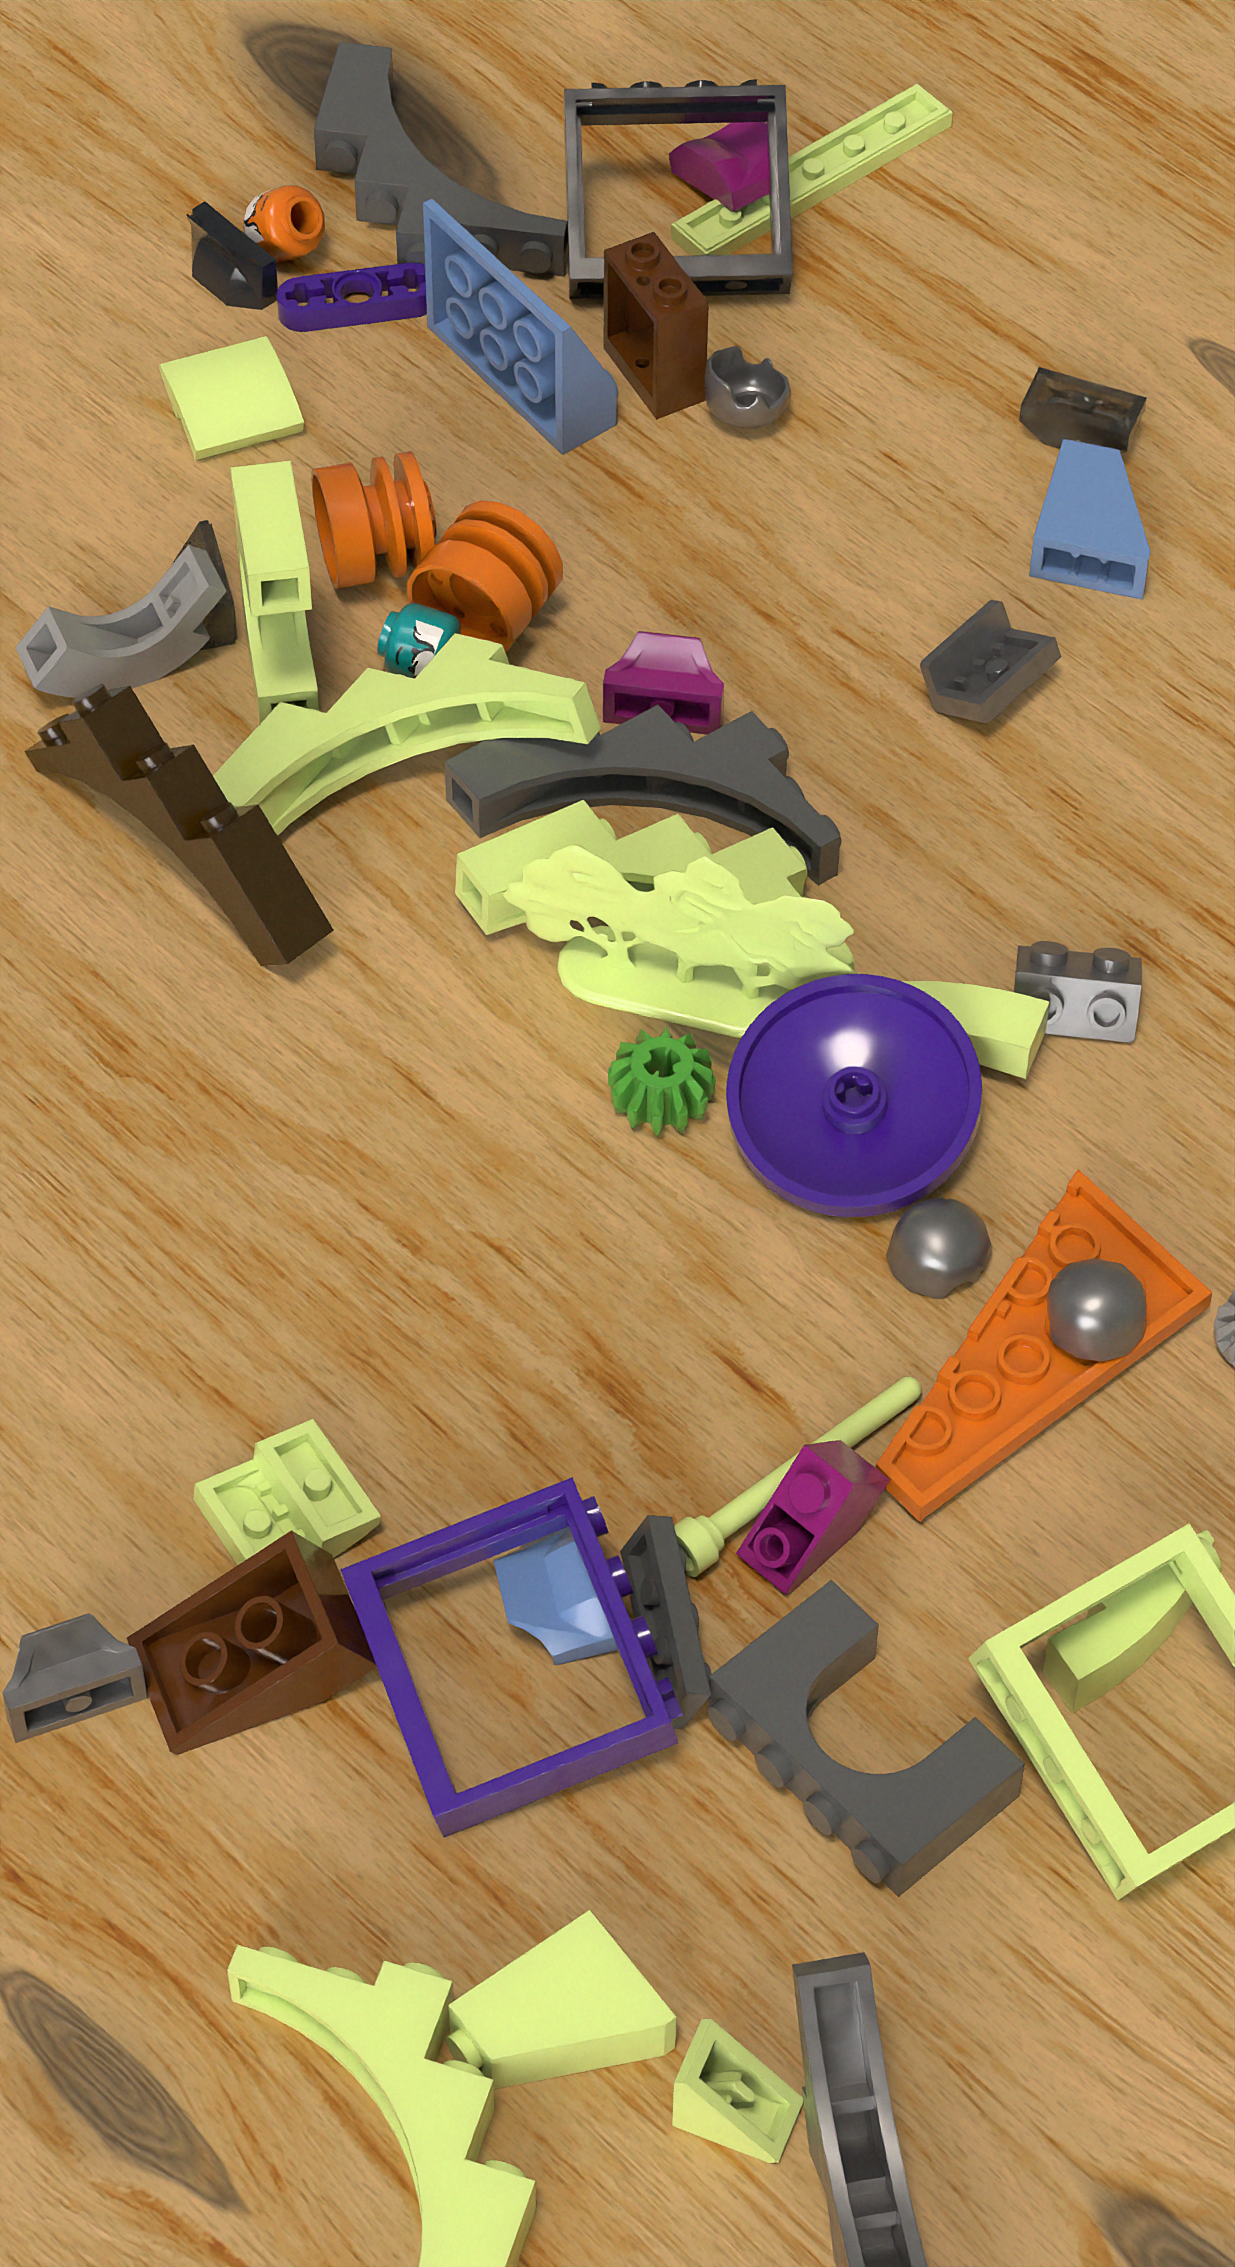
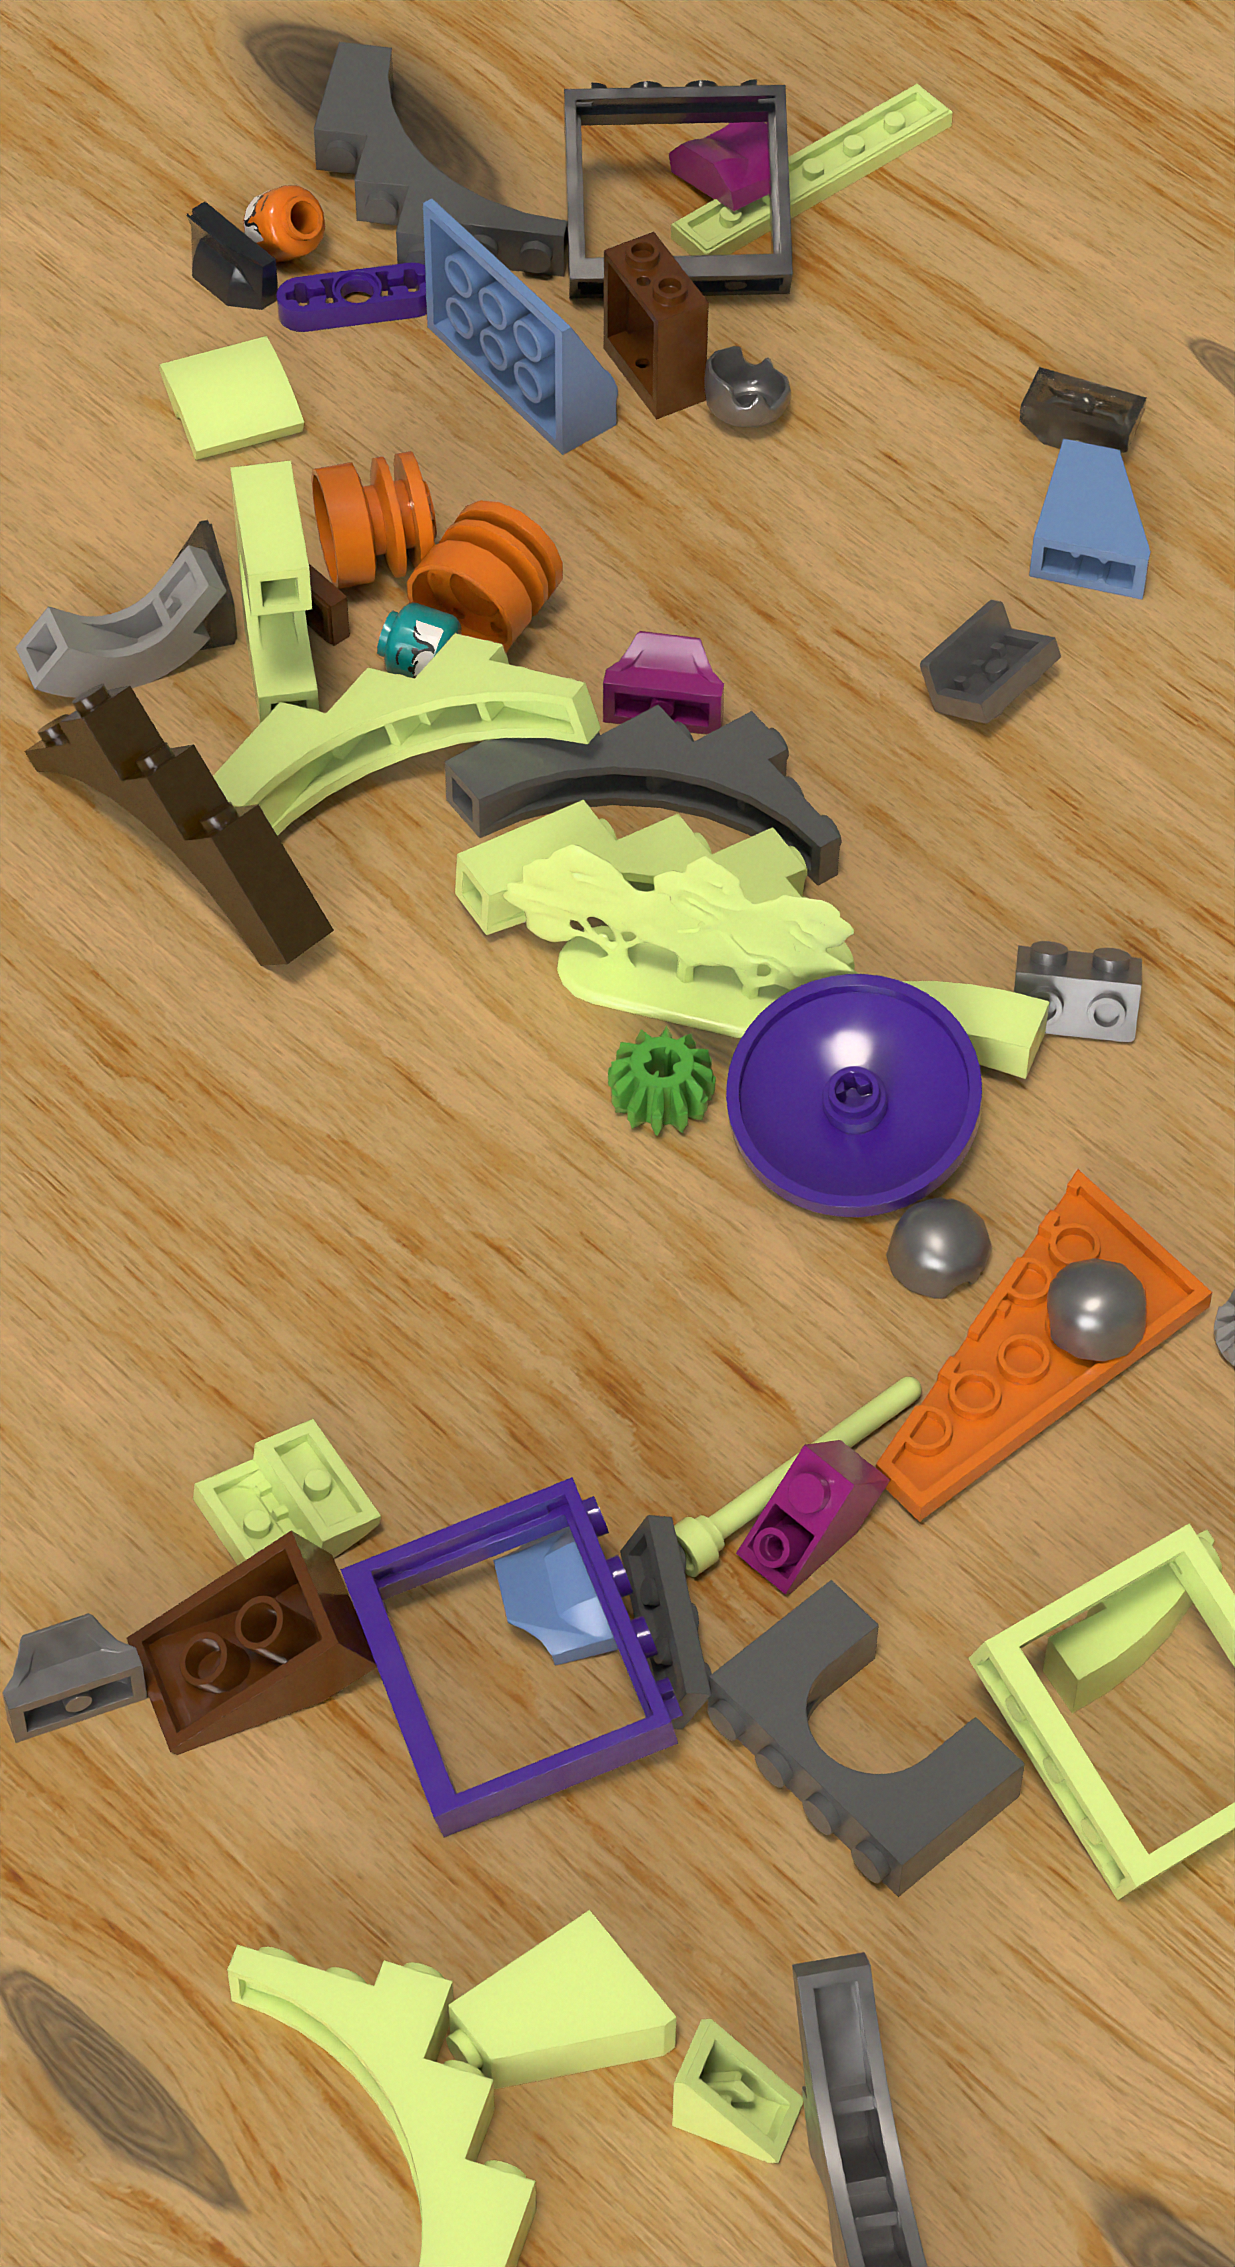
(329, 609): none -> reddish brown tile

